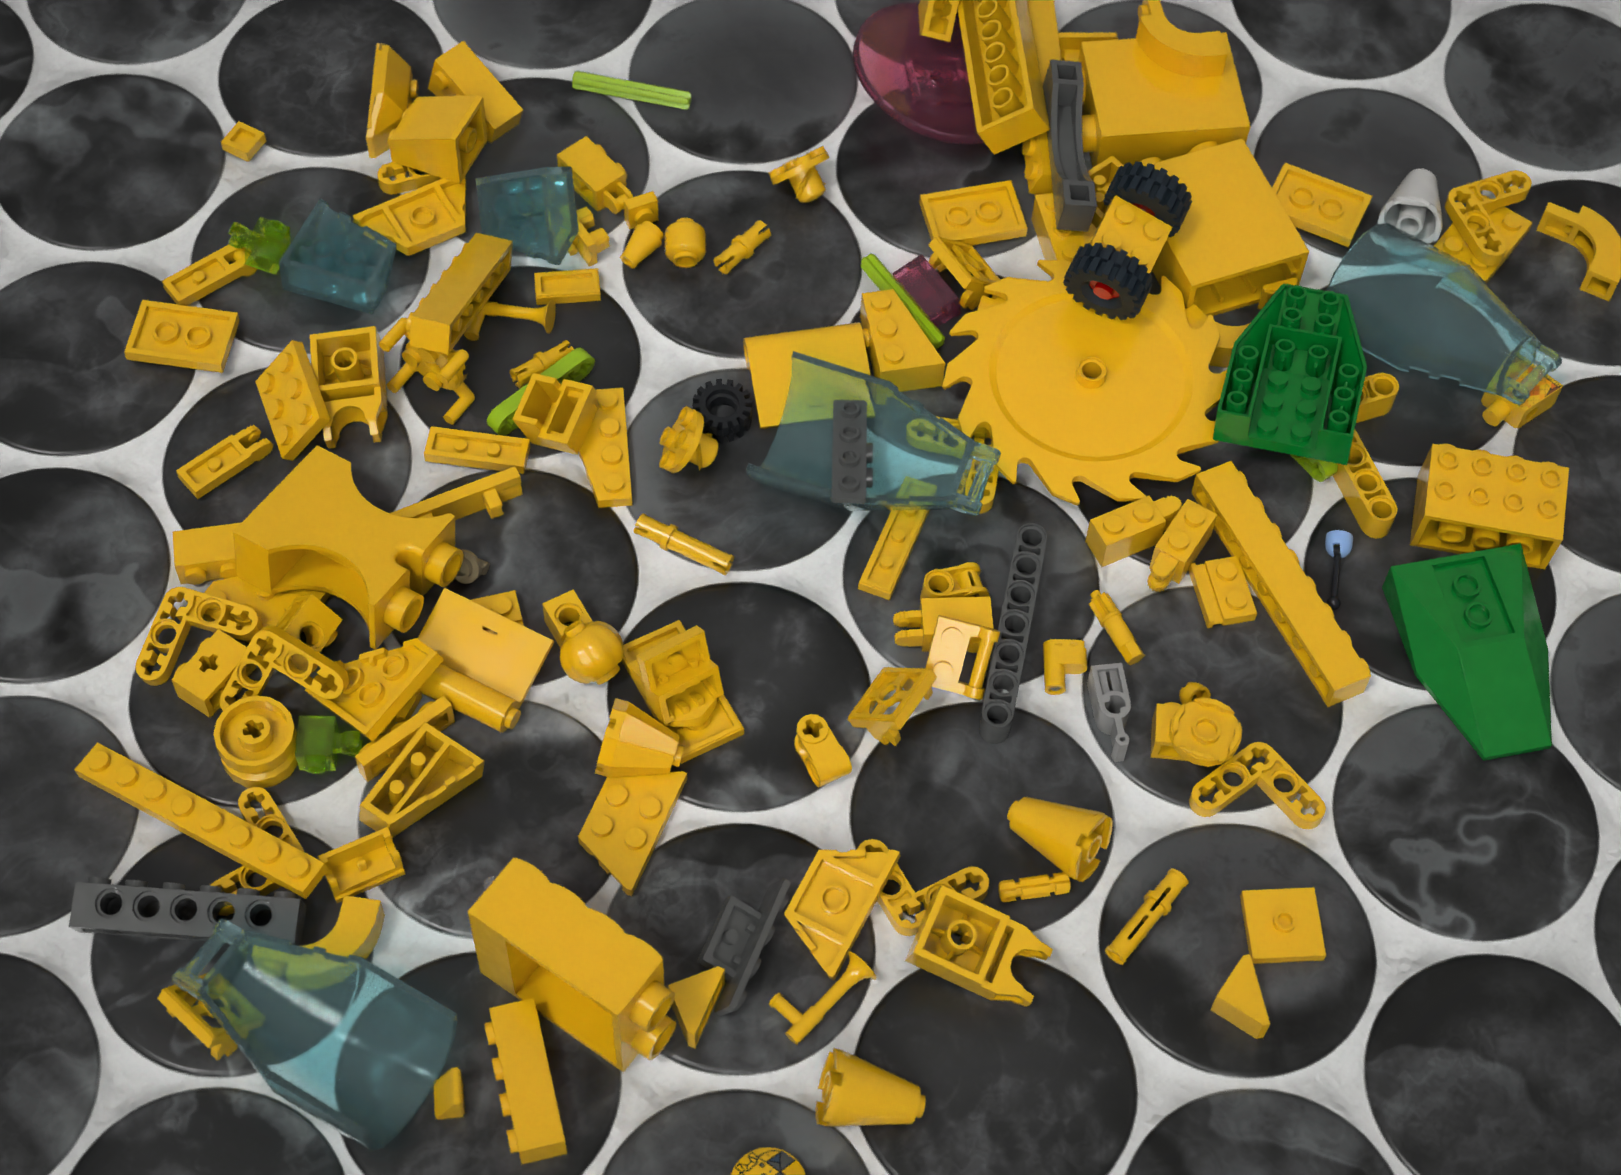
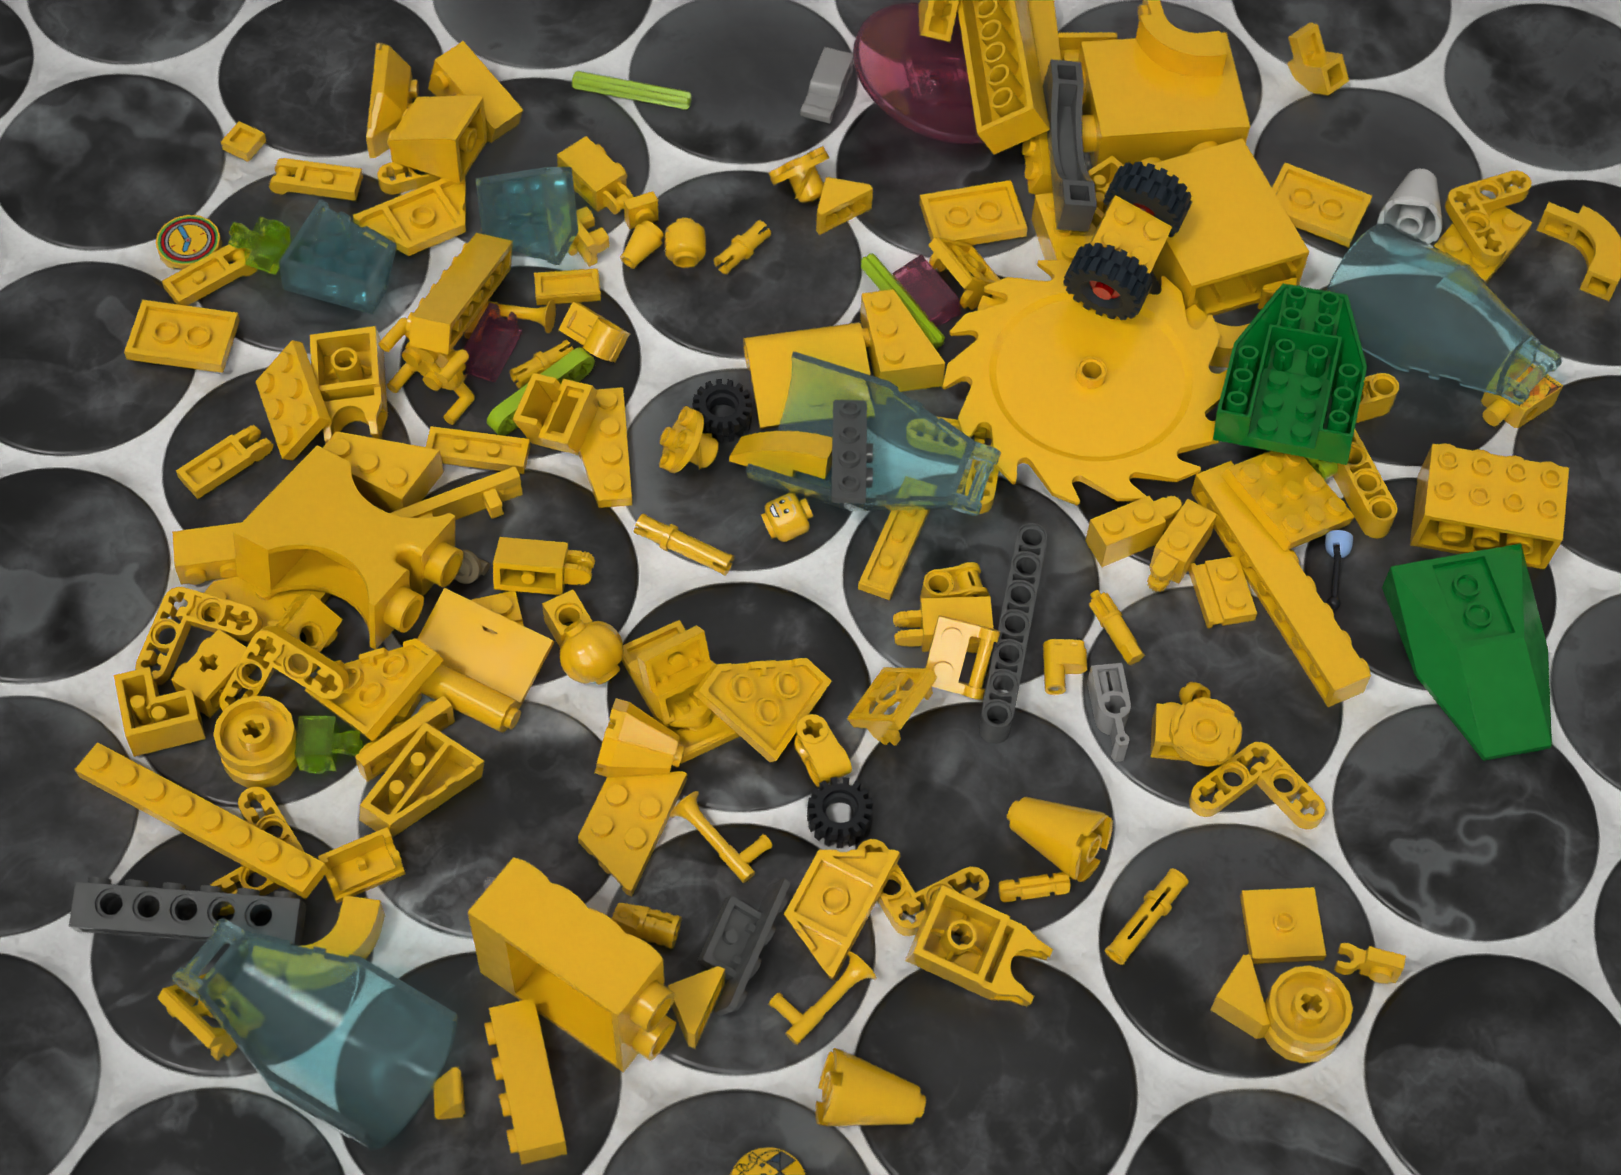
(155, 720): none -> yellow brick
(187, 241): none -> tile
(316, 179): none -> yellow plate
(388, 471): none -> yellow wedge
(491, 343): none -> clear pink hinge
(539, 566): none -> yellow hinge
(594, 332): none -> yellow plate
(648, 923): none -> yellow hinge
(736, 862): none -> yellow piece
(763, 699): none -> yellow plate
(786, 452): none -> yellow slope
(787, 517): none -> yellow head
(828, 85): none -> light grey piece
(839, 793): none -> black tyre
(841, 202): none -> yellow slope
(1288, 497): none -> yellow plate
(1307, 1014): none -> yellow wheel
(1312, 65): none -> yellow brick
(1376, 963): none -> yellow plate

